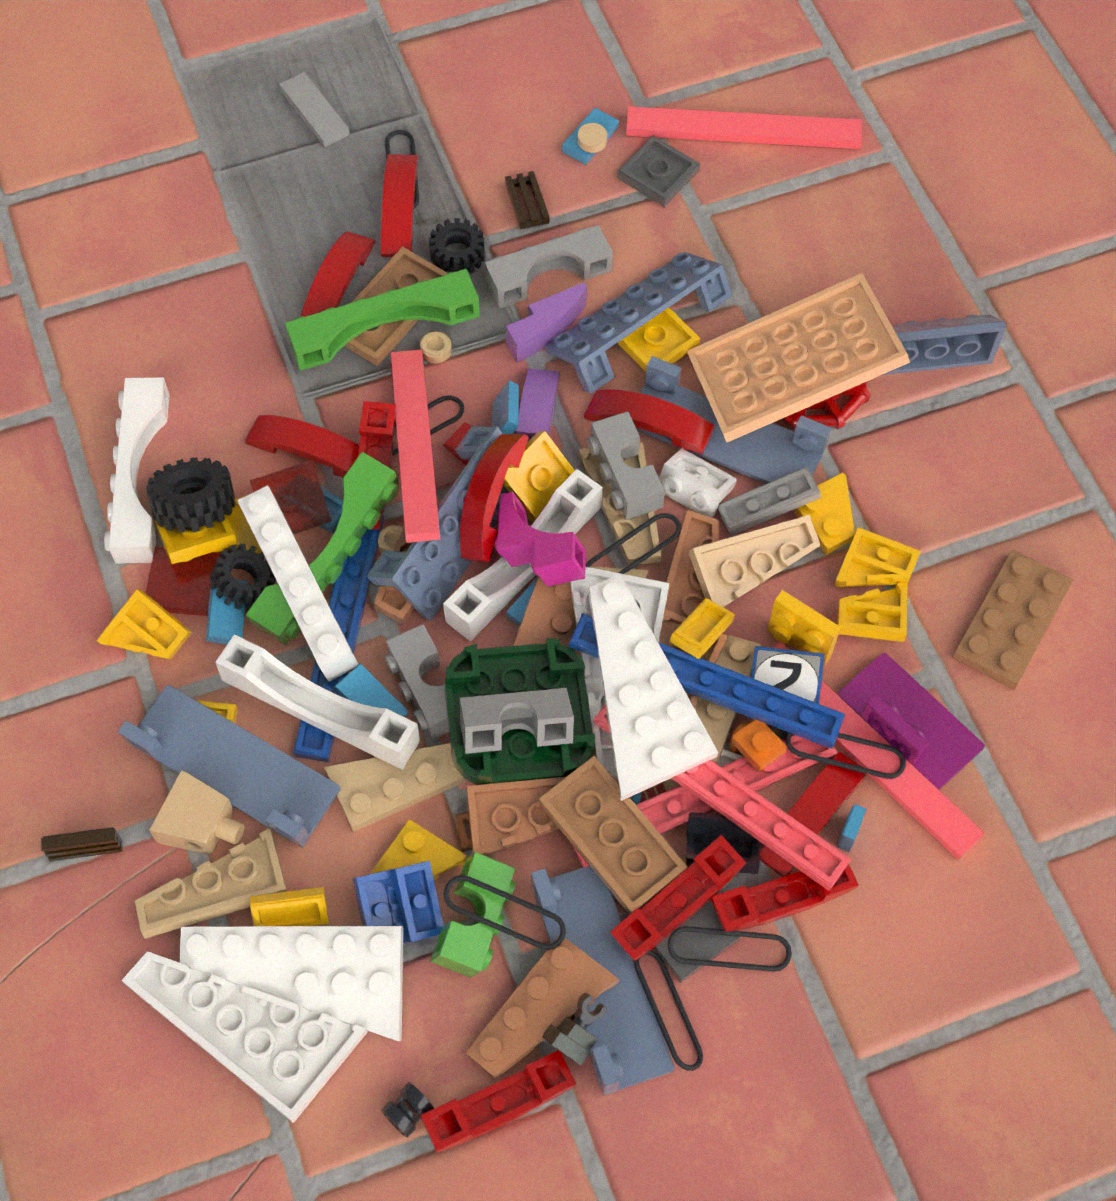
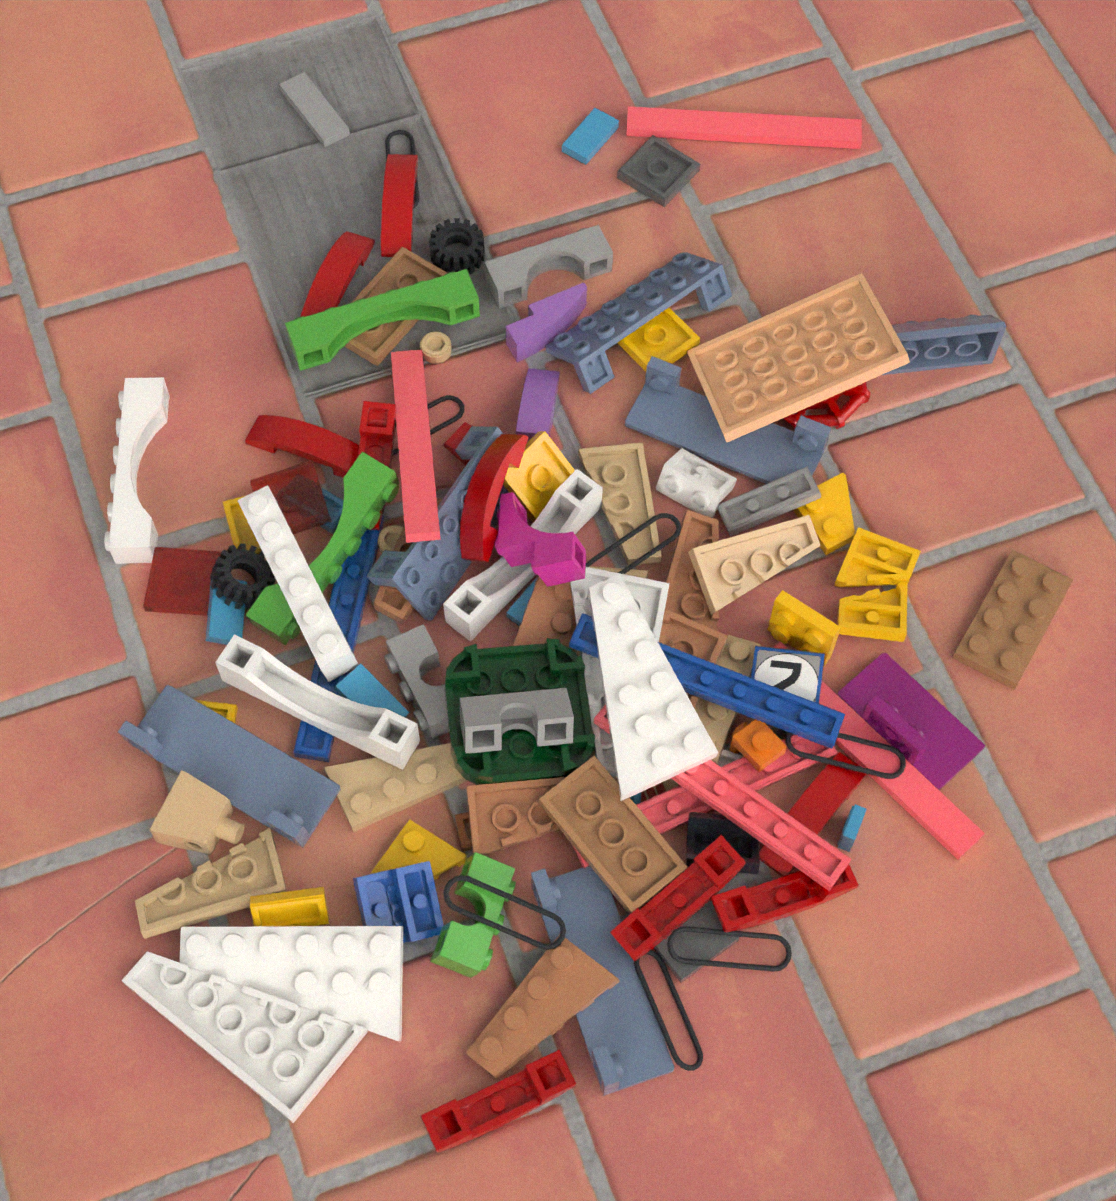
(81, 844): dark brown tile -> none
(145, 628): yellow wing -> none
(188, 545): yellow plate -> none
(191, 494): black tyre -> none
(400, 1115): black wheel -> none
(506, 408): dark azure tile -> none
(521, 182): dark brown tile -> none
(571, 1034): pearl dark grey piece -> none
(592, 137): tan tile -> none
(634, 489): light grey arch -> none
(654, 415): red slope -> none
(702, 628): yellow tile -> none

